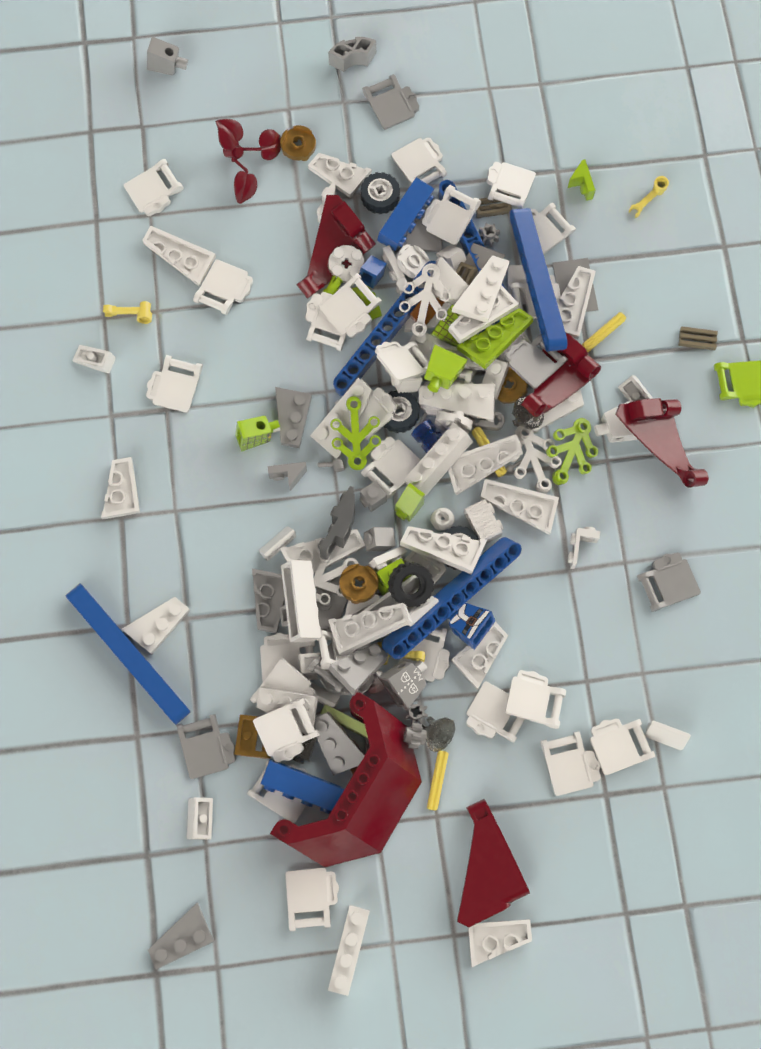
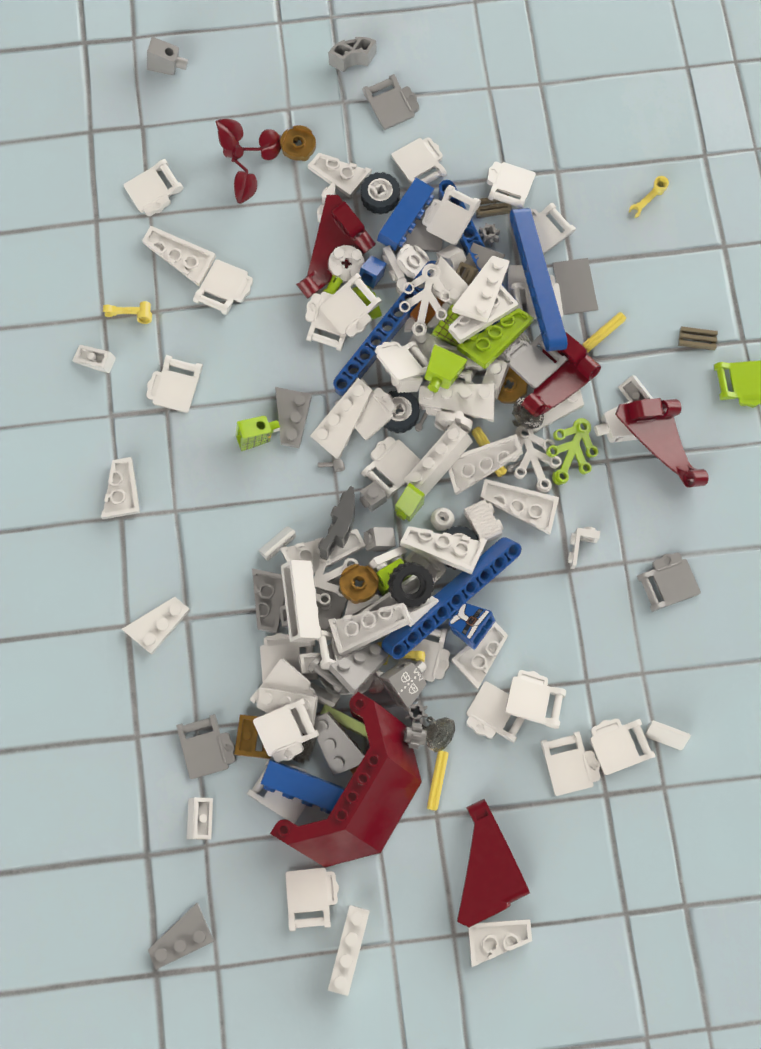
(128, 654): blue beam -> none
(293, 471): light grey slope -> none
(356, 437): lime plant -> none
(426, 434): clear blue wheel -> none
(488, 425): light grey beam -> none
(575, 300): white wing -> none
(582, 178): lime slope -> none

